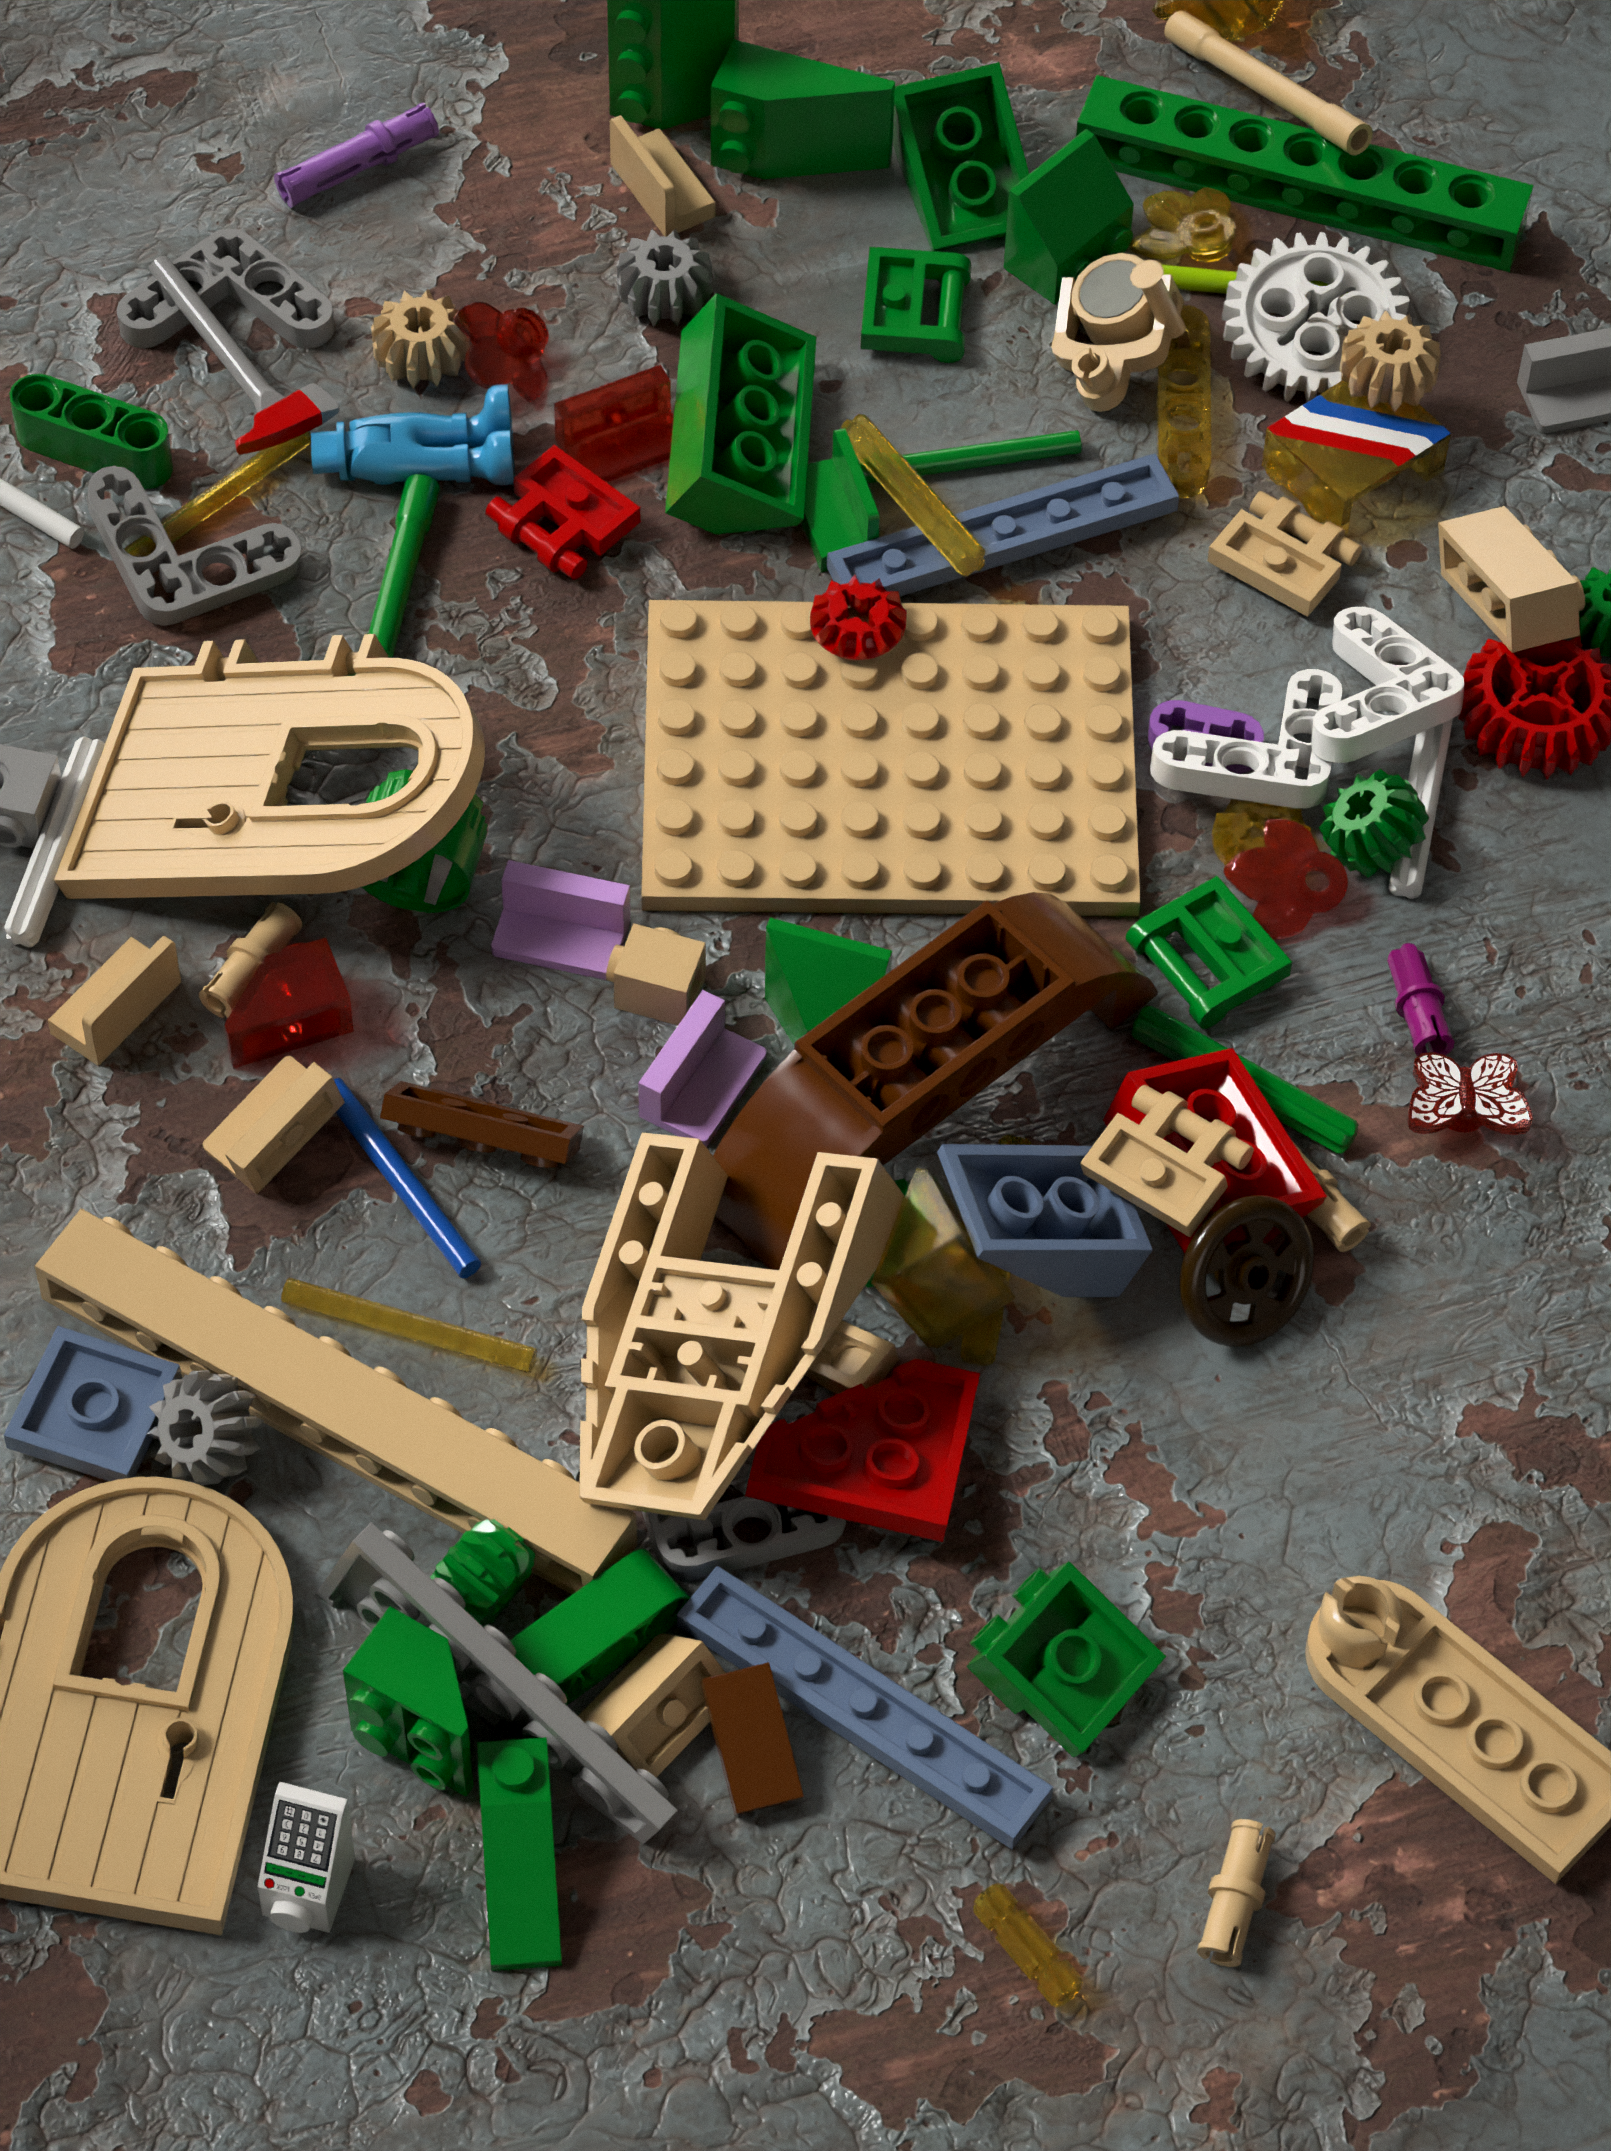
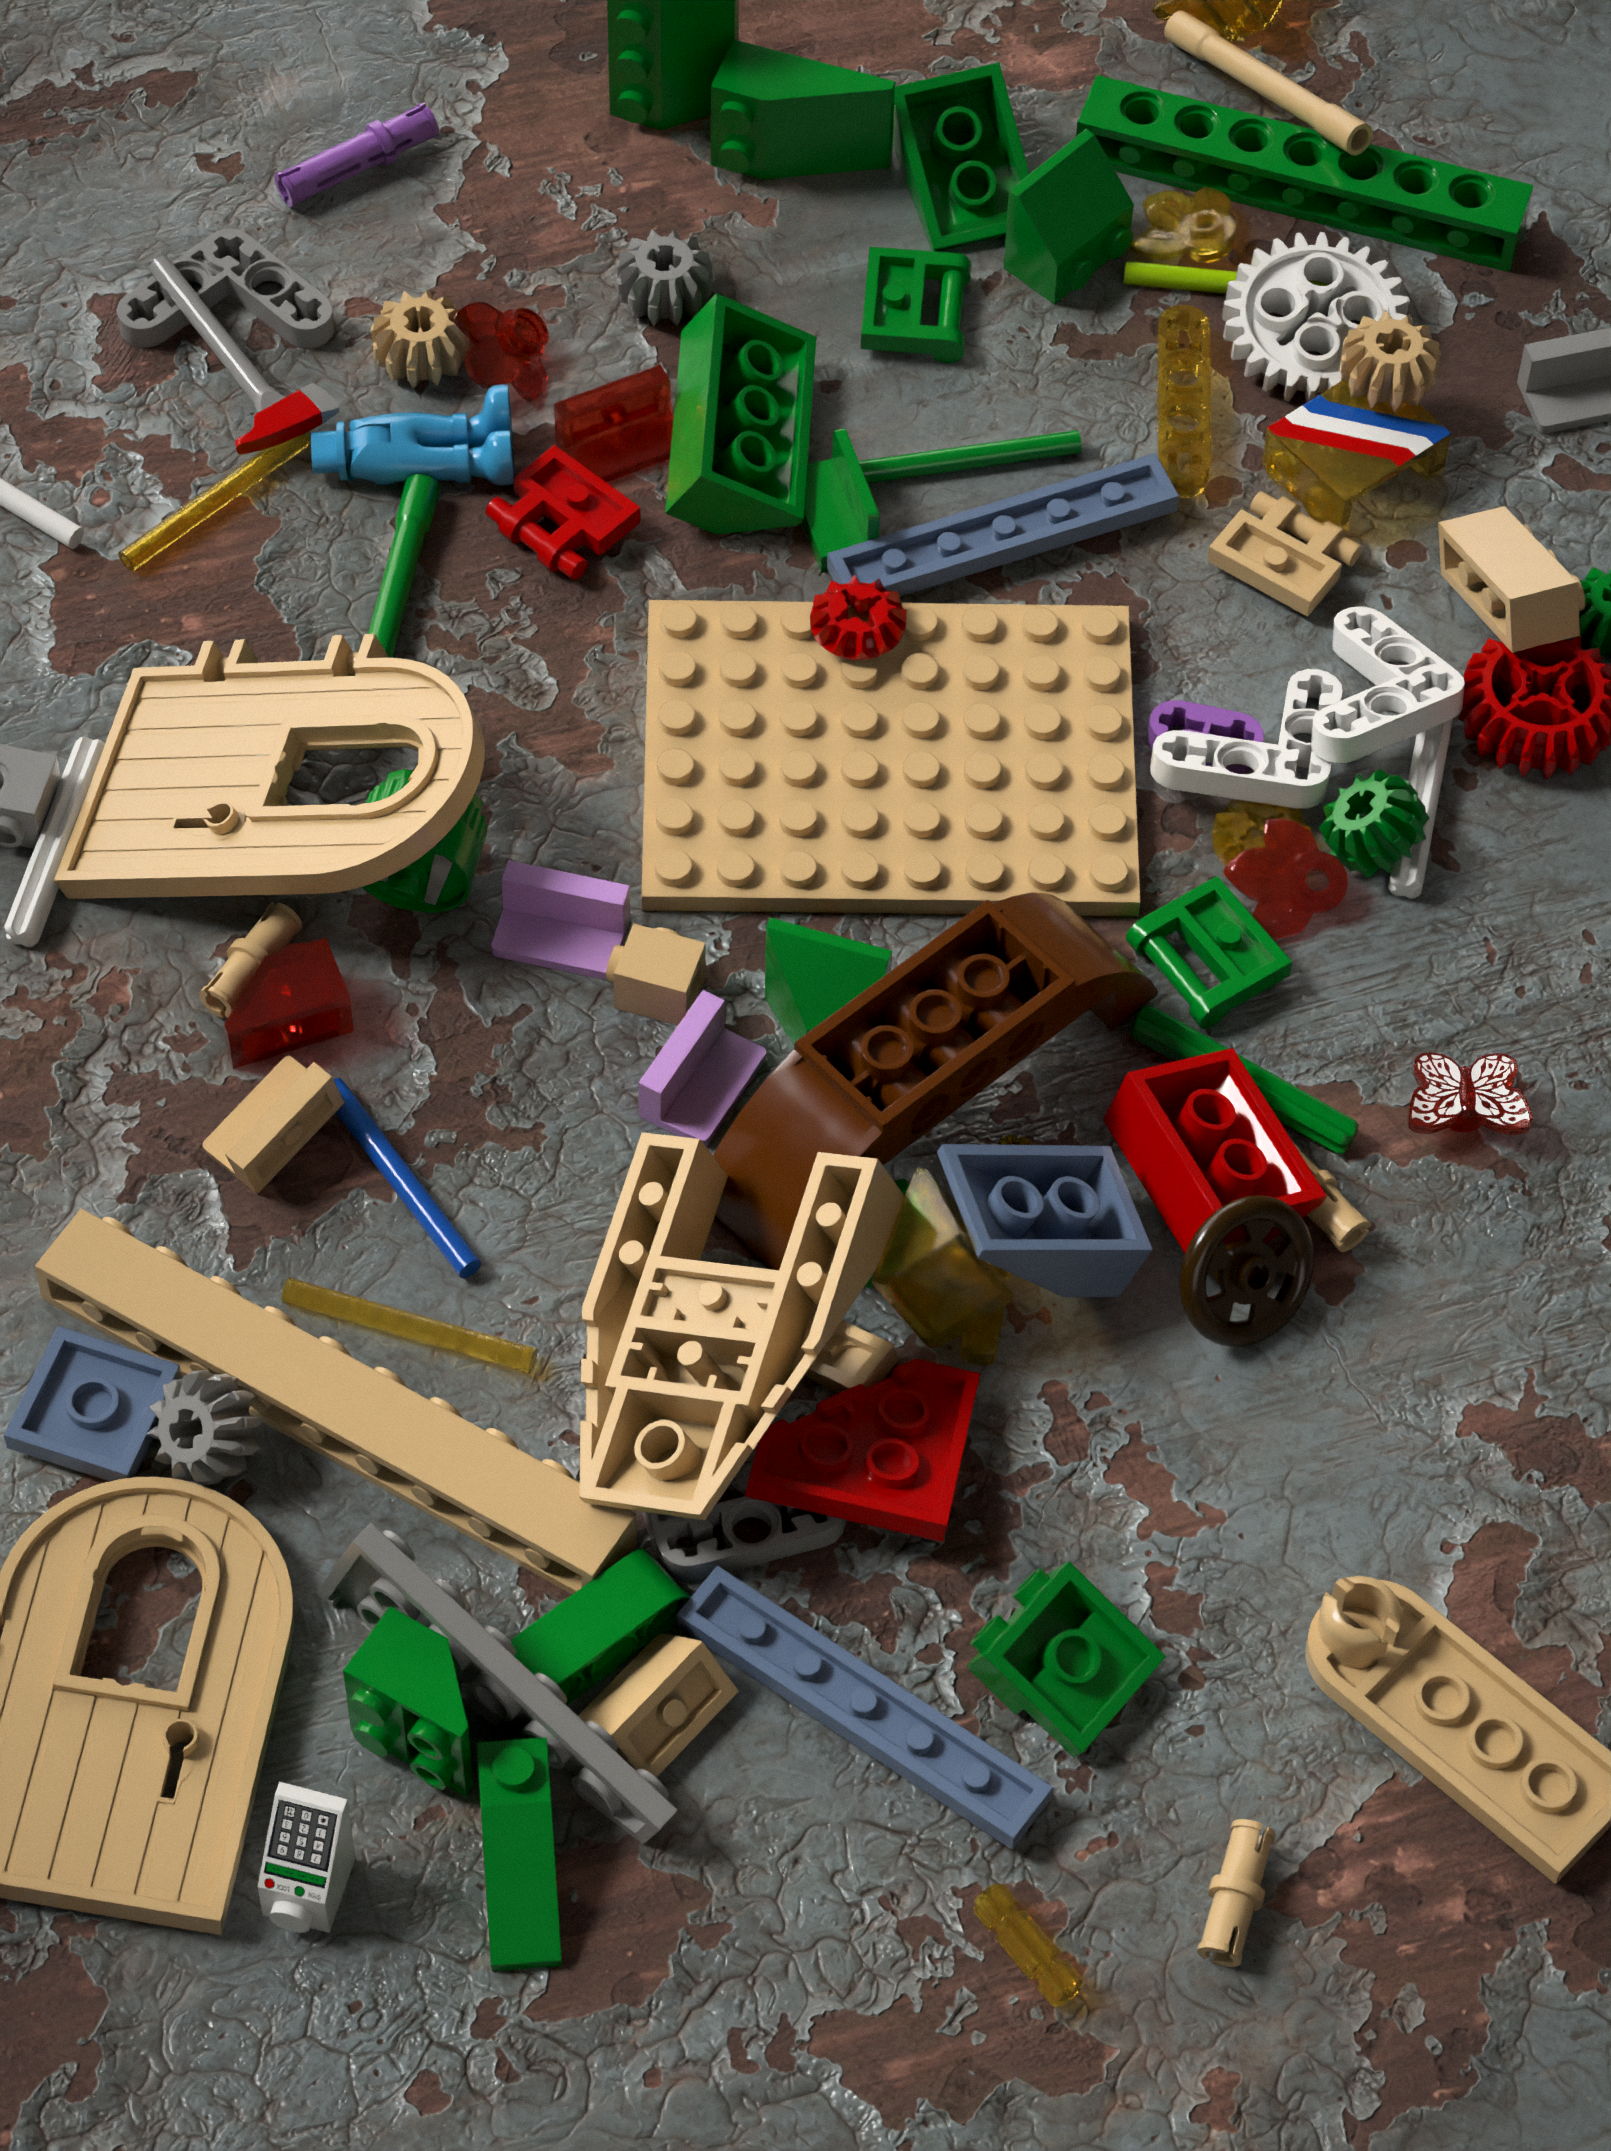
(90, 429): green beam -> none
(117, 998): tan panel -> none
(183, 572): light grey beam -> none
(481, 1124): reddish brown plate -> none
(487, 1568): green gear -> none
(659, 178): tan panel -> none
(751, 1738): reddish brown tile -> none
(914, 496): clear yellow axle -> none
(1128, 315): tan piece -> none
(1155, 1173): tan plate -> none
(1419, 1001): magenta axle -> none

